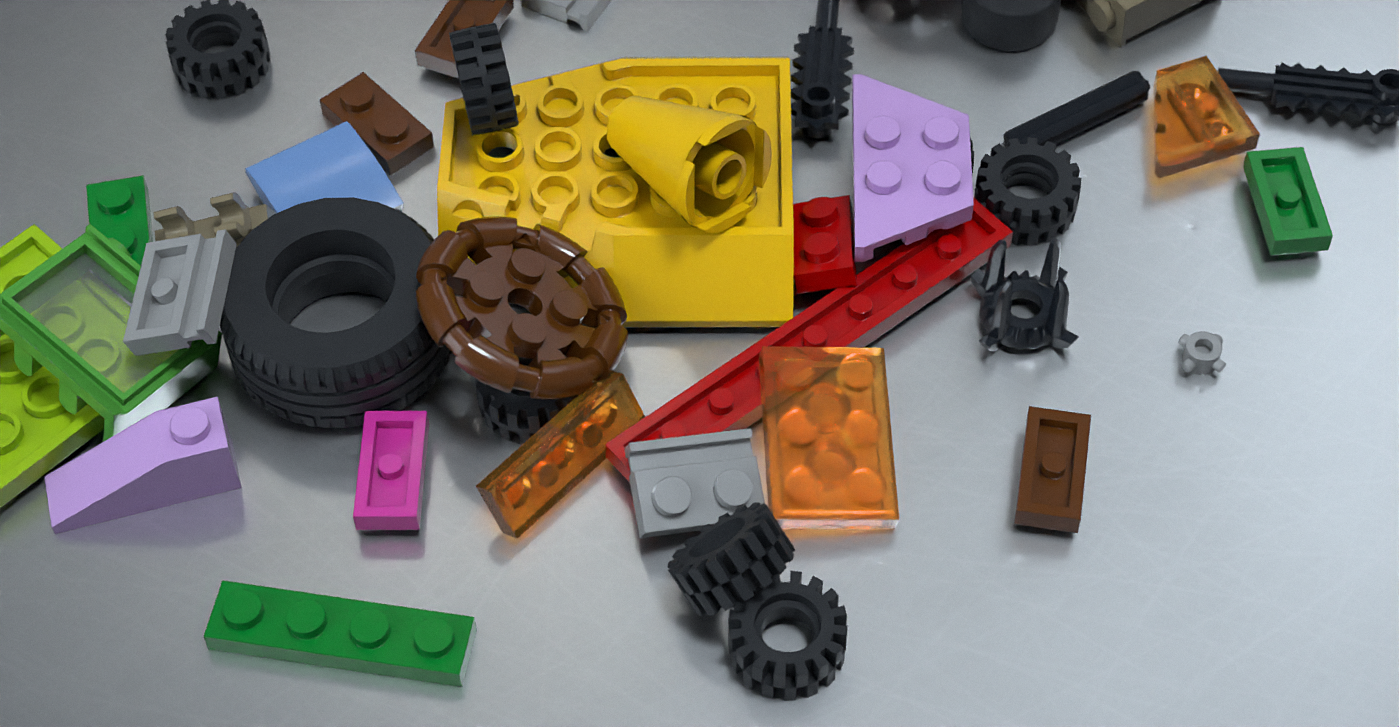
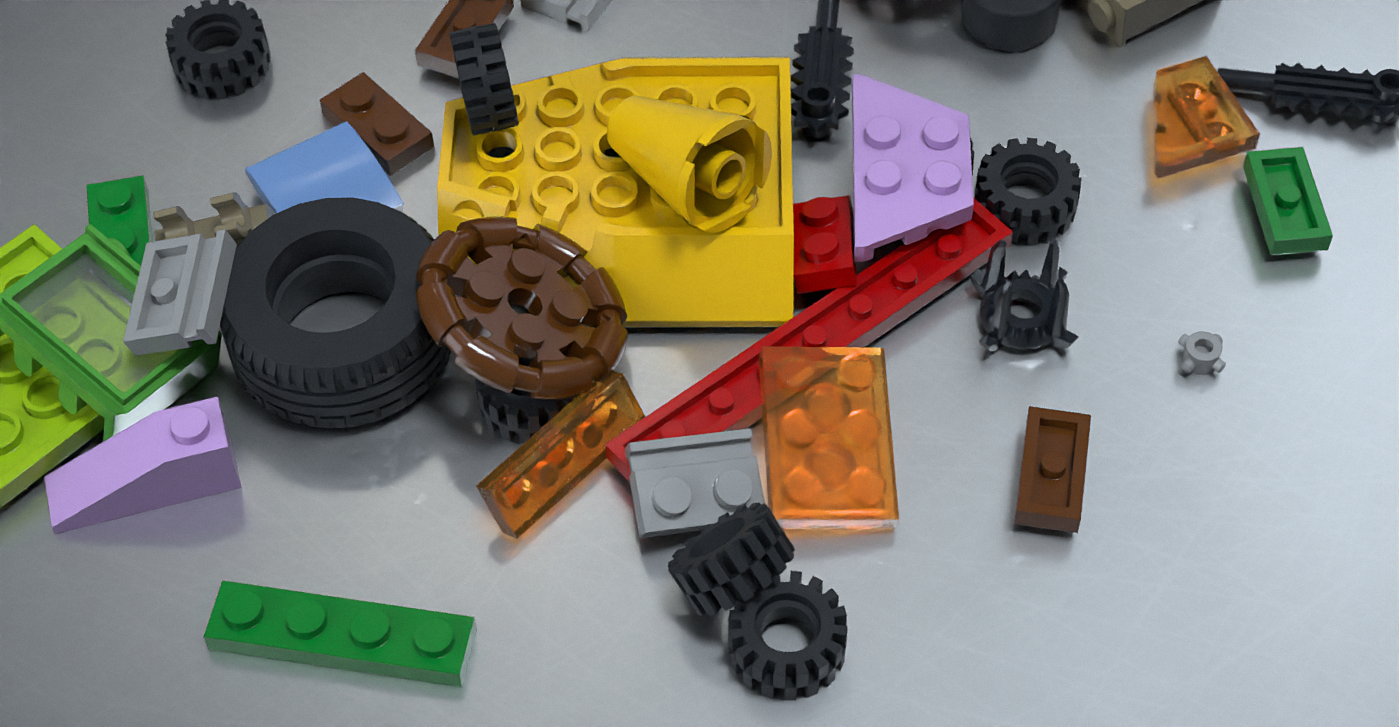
(391, 470): dark pink plate -> none
(1083, 111): black axle -> none

